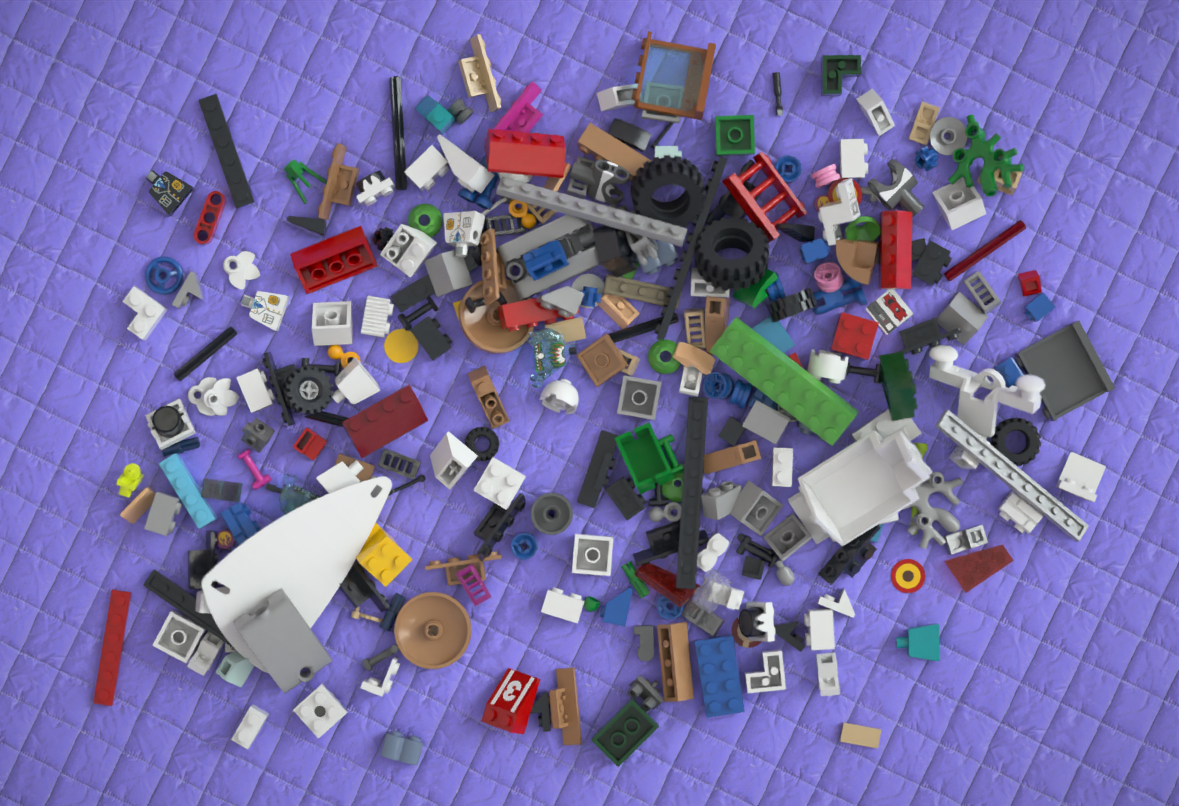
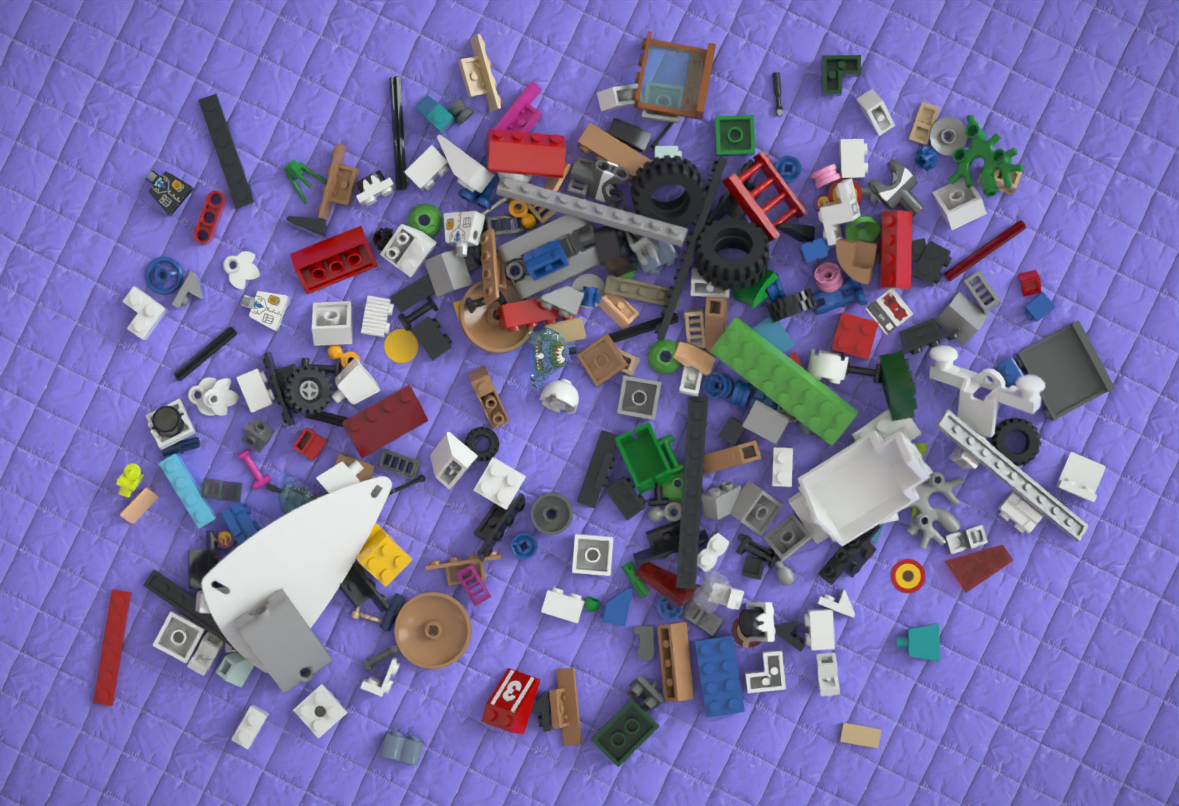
(163, 513): light grey slope -> none

